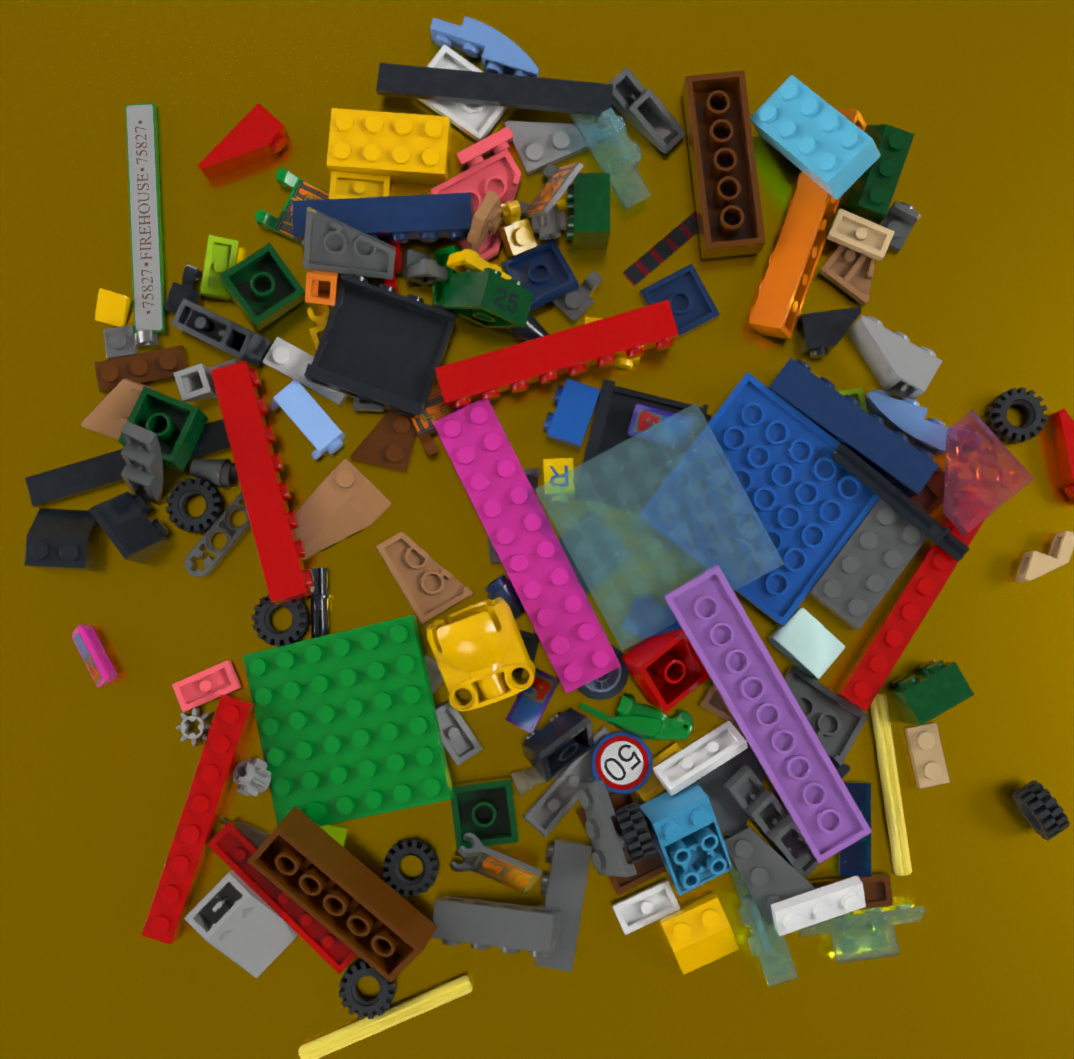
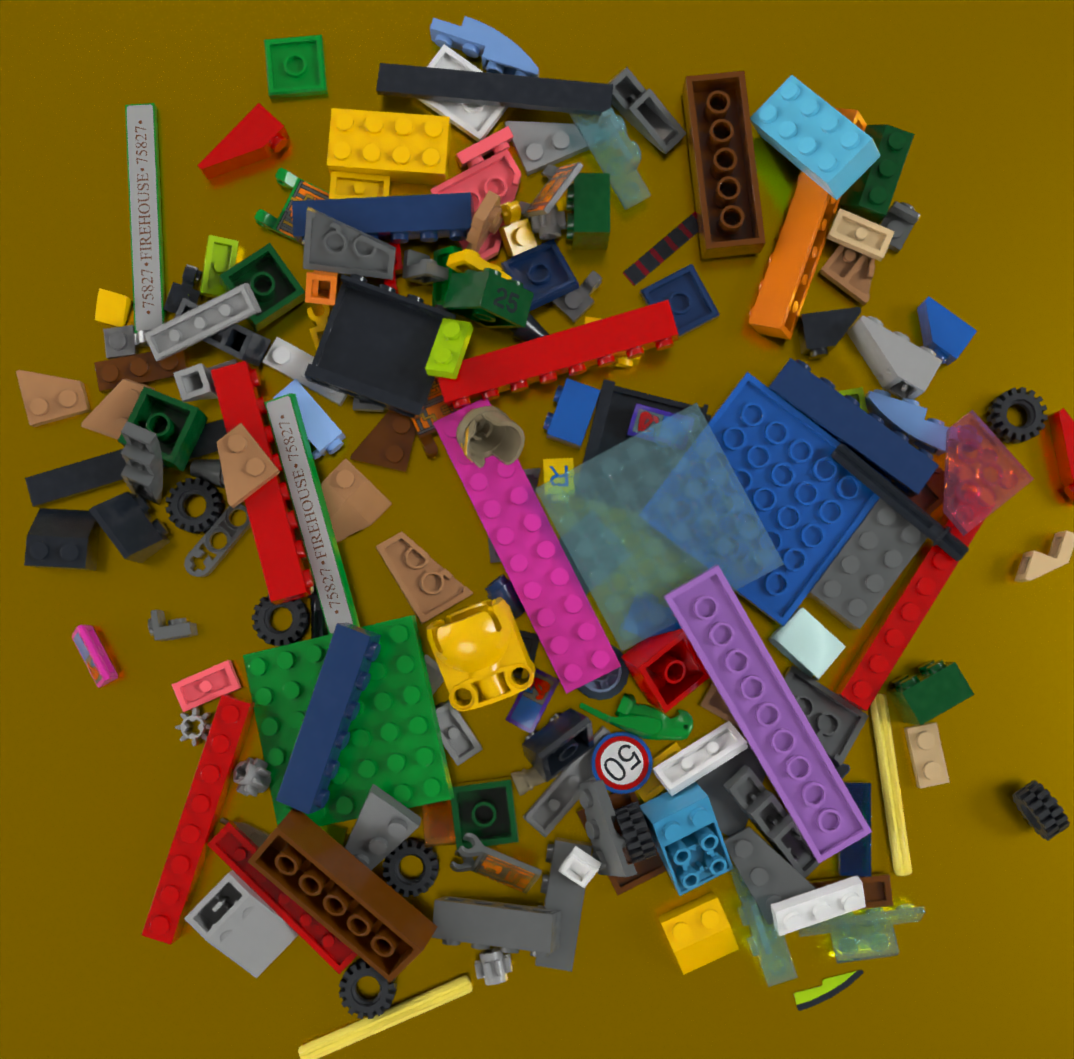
(51, 397): none -> medium nougat wing
(176, 628): none -> dark grey bracket
(202, 322): none -> light grey tile
(243, 465): none -> medium nougat wing
(295, 66): none -> green tile
(311, 511): none -> light grey tile
(329, 717): none -> dark blue brick
(380, 827): none -> dark grey wing
(438, 824): none -> clear orange plate
(449, 348): none -> lime plate
(489, 433): none -> dark tan helmet
(493, 966): none -> light grey gear
(579, 867): none -> white tile
(646, 906): white plate -> none
(830, 987): none -> sticker
(943, 331): none -> blue slope

